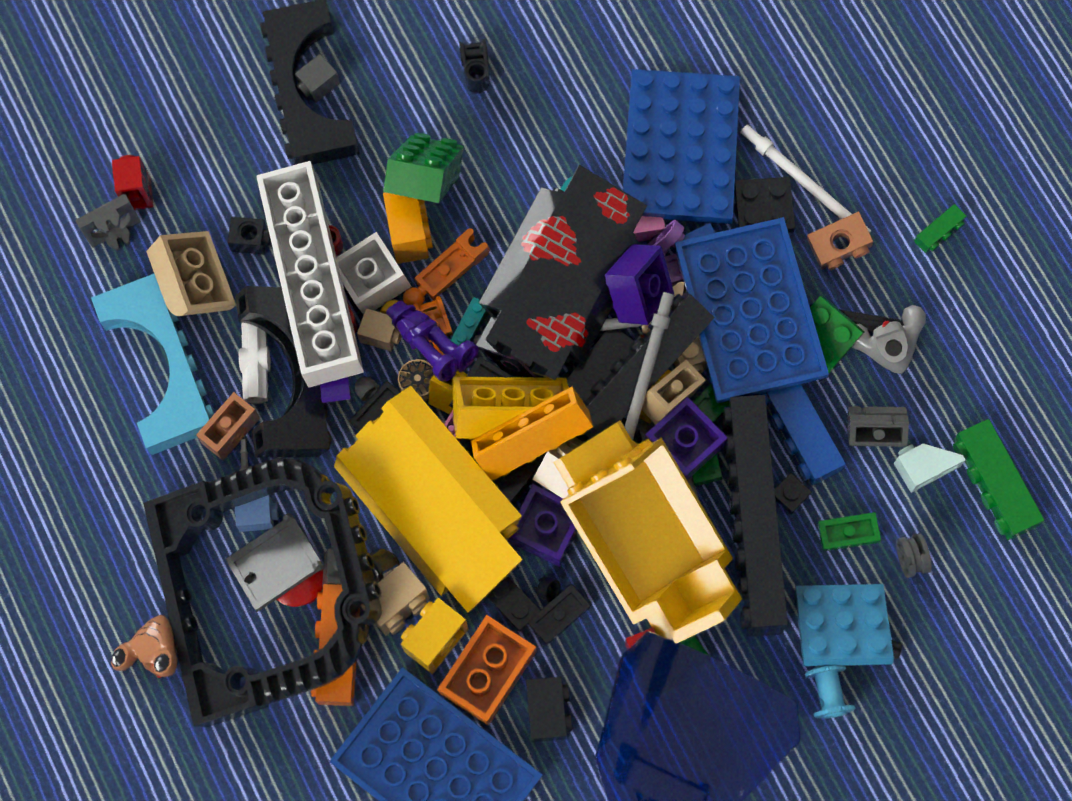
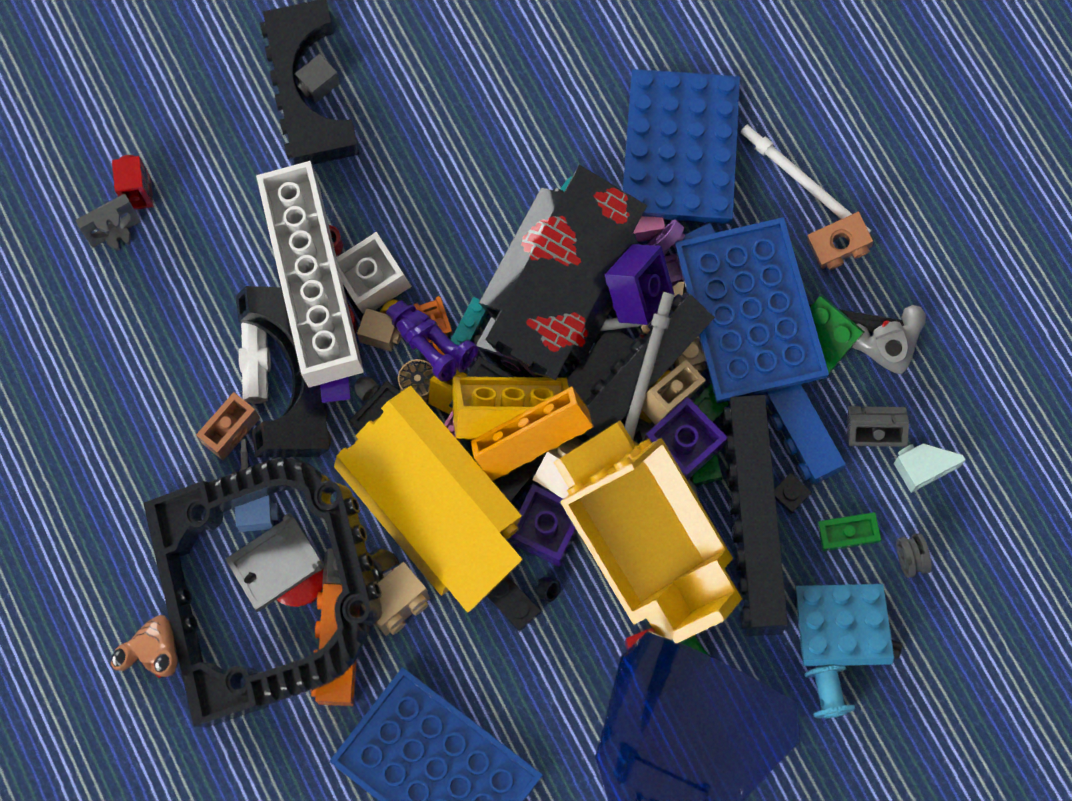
(183, 409): medium azure arch -> none
(190, 274): tan brick -> none
(240, 228): black brick -> none
(408, 227): light orange brick -> none
(424, 168): green brick -> none
(434, 635): yellow brick -> none
(447, 268): orange plate -> none
(475, 61): black piece -> none
(487, 670): orange brick -> none
(546, 709): black brick -> none
(559, 614): black plate -> none
(764, 201): black plate -> none
(940, 229): green piece -> none
(998, 480): green brick -> none

